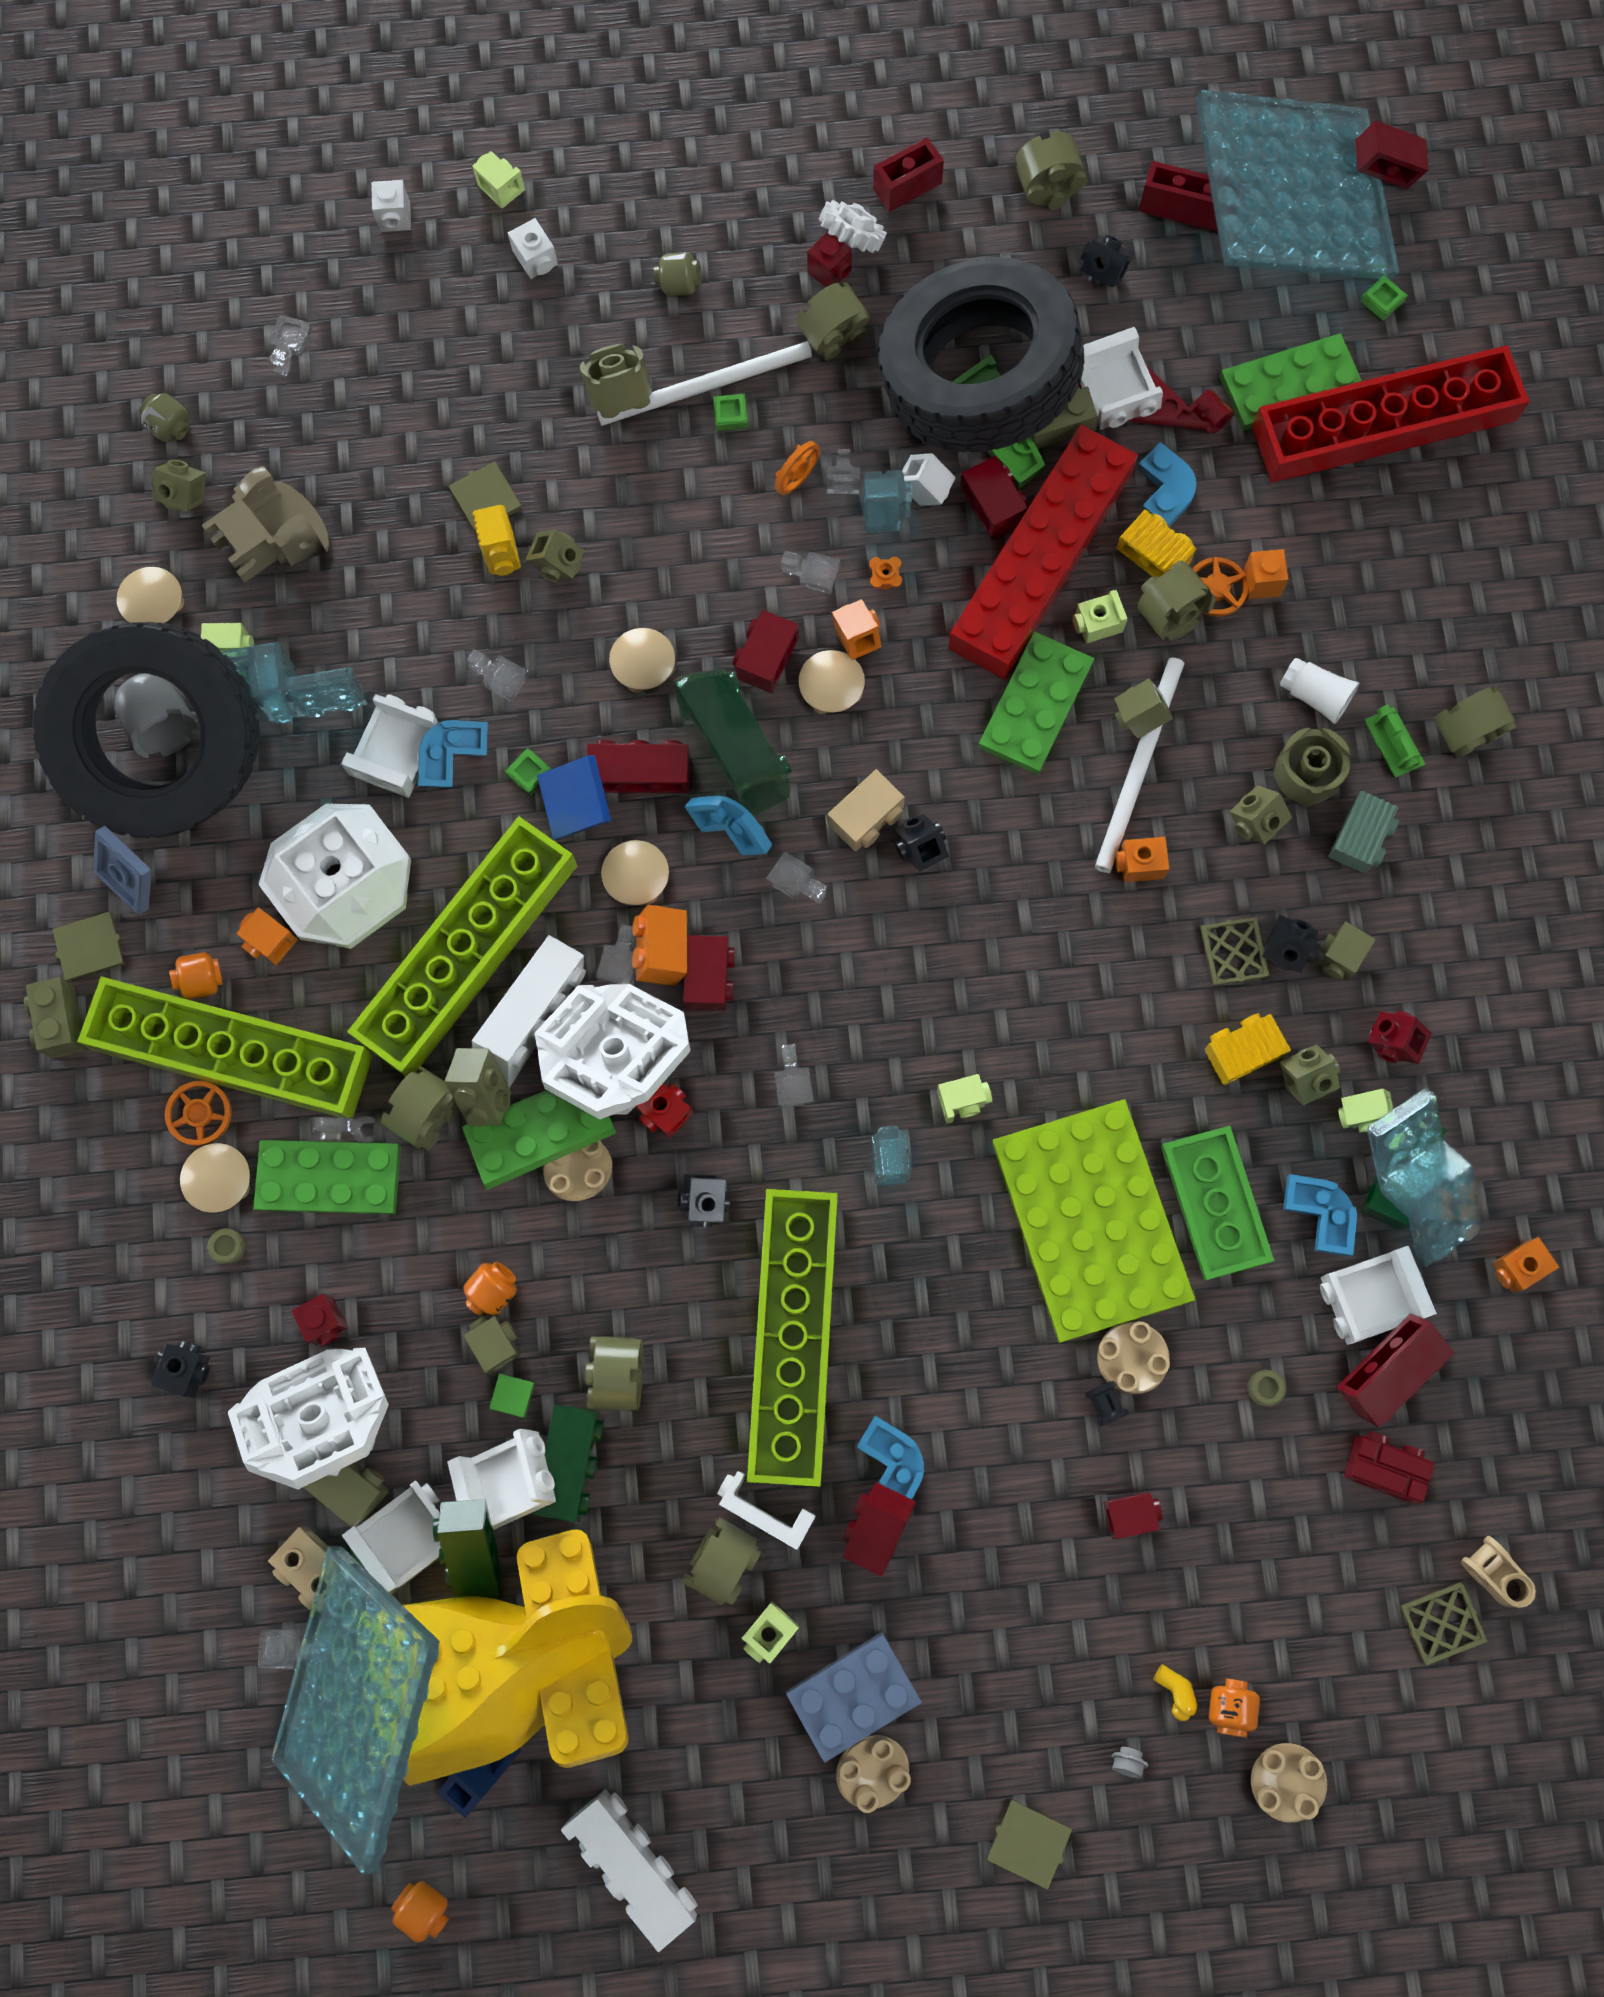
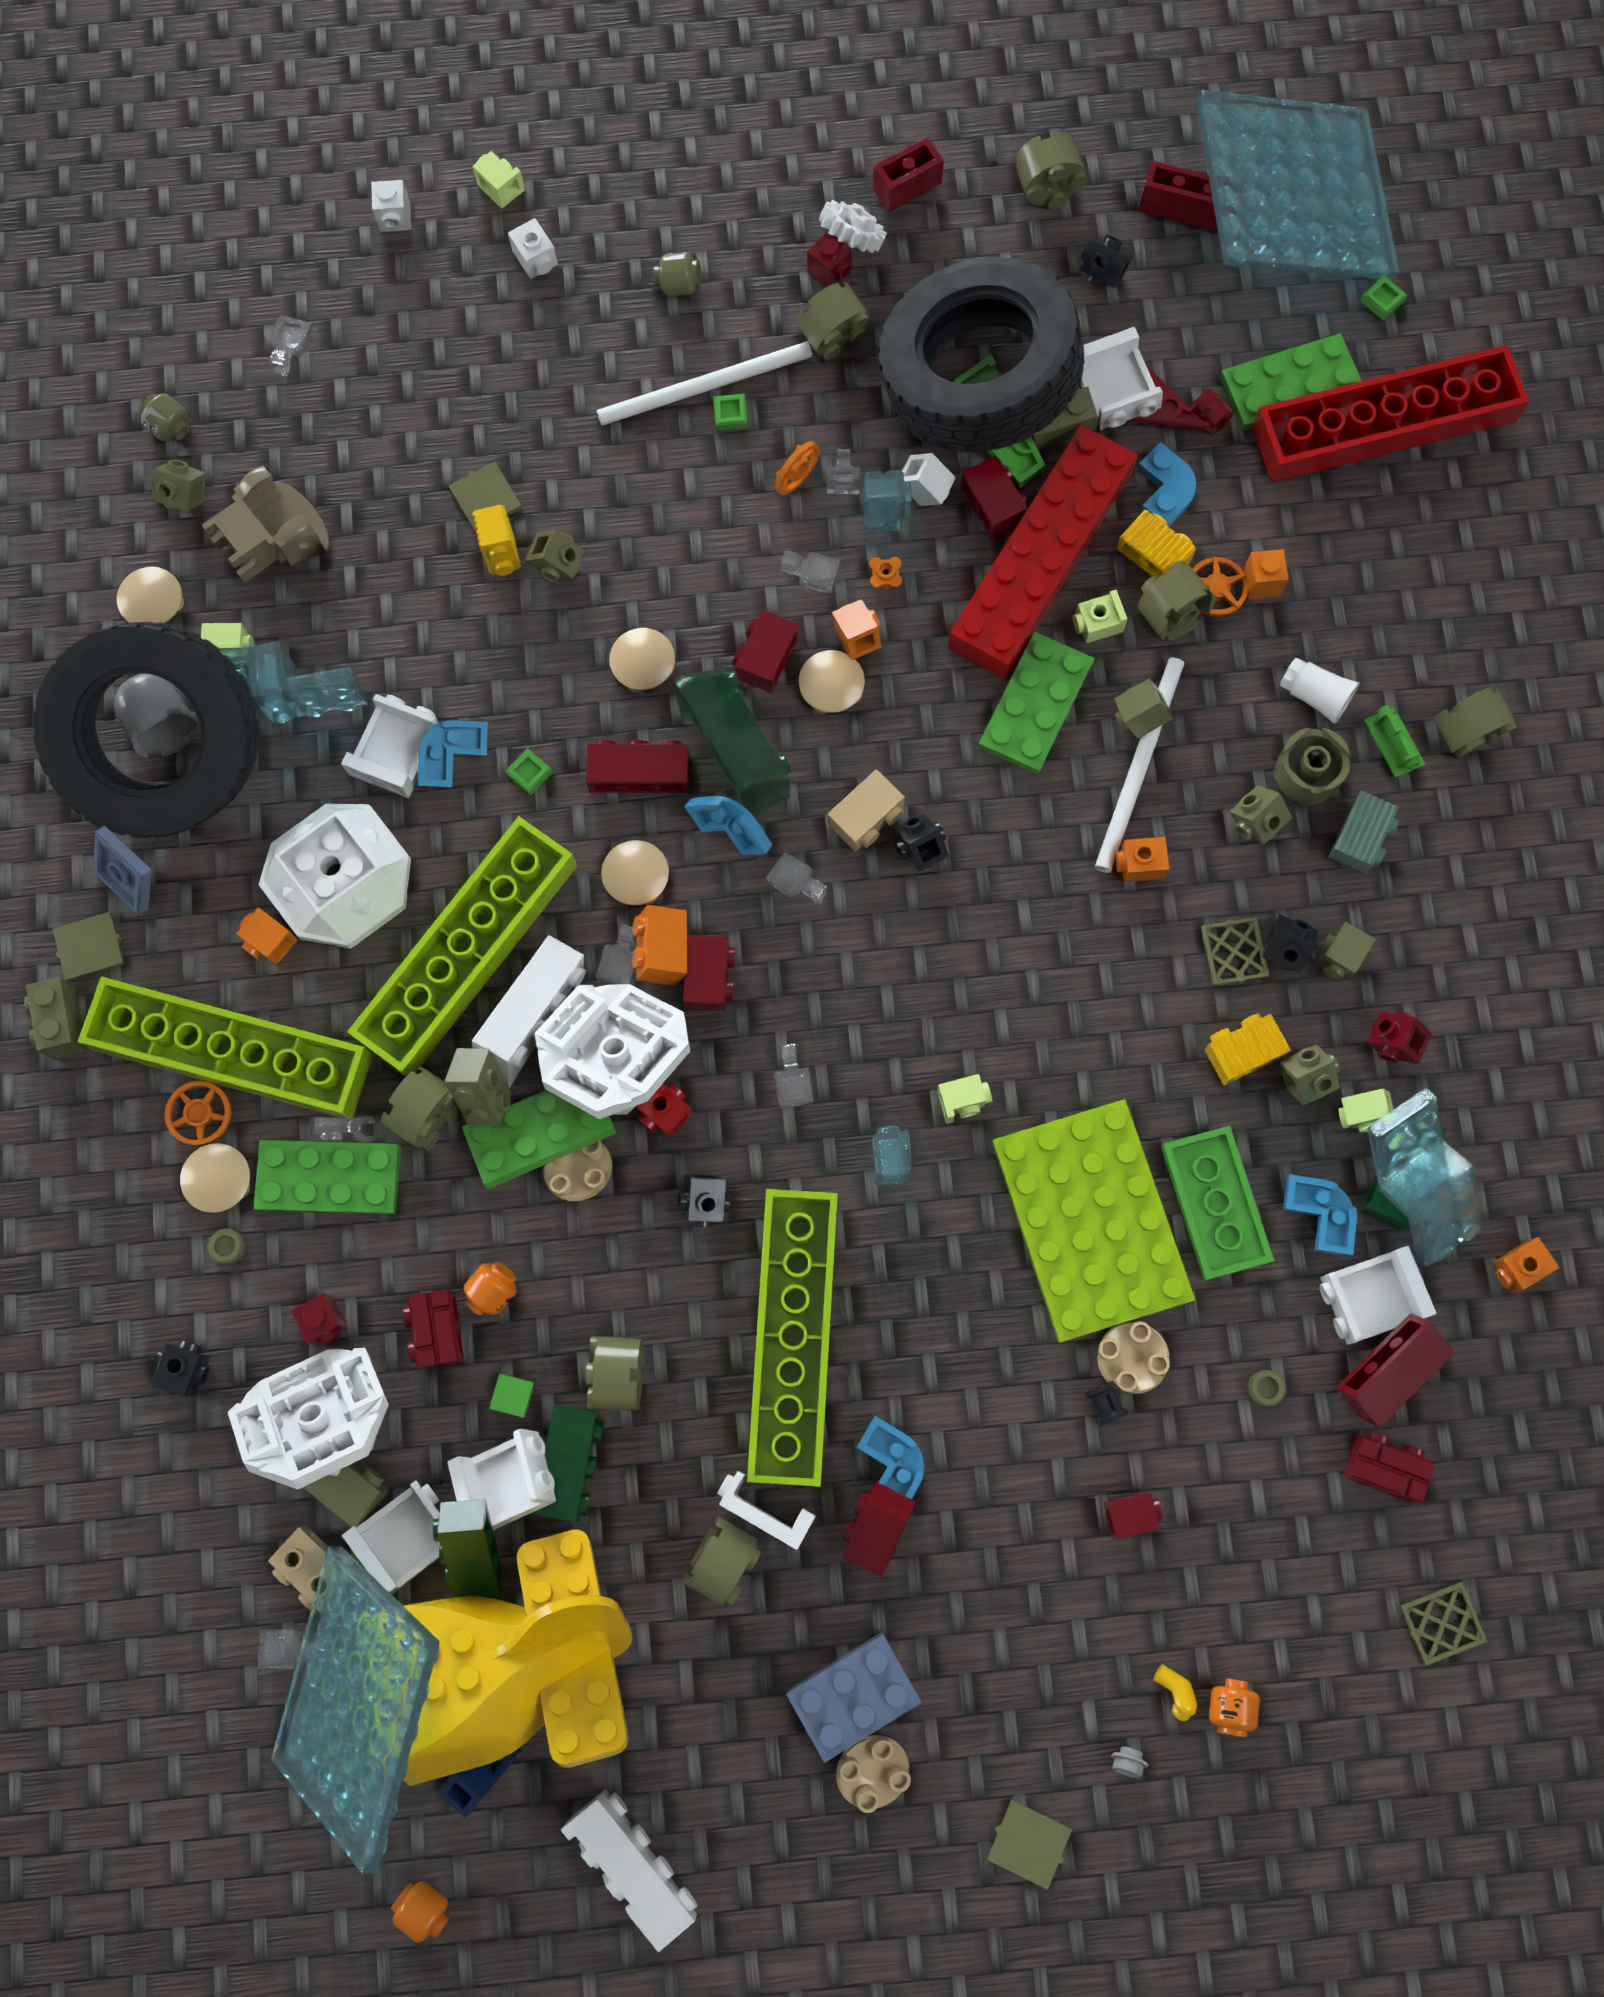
(196, 975): orange head -> none
(434, 1329): none -> dark red brick
(492, 1343): olive brick -> none
(501, 676): clear plate -> none
(574, 797): blue tile -> none
(616, 380): olive brick -> none
(783, 1626): yellowish green brick -> none
(1289, 1782): tan dish -> none
(1391, 154): dark red brick -> none
(1494, 1569): tan piece -> none

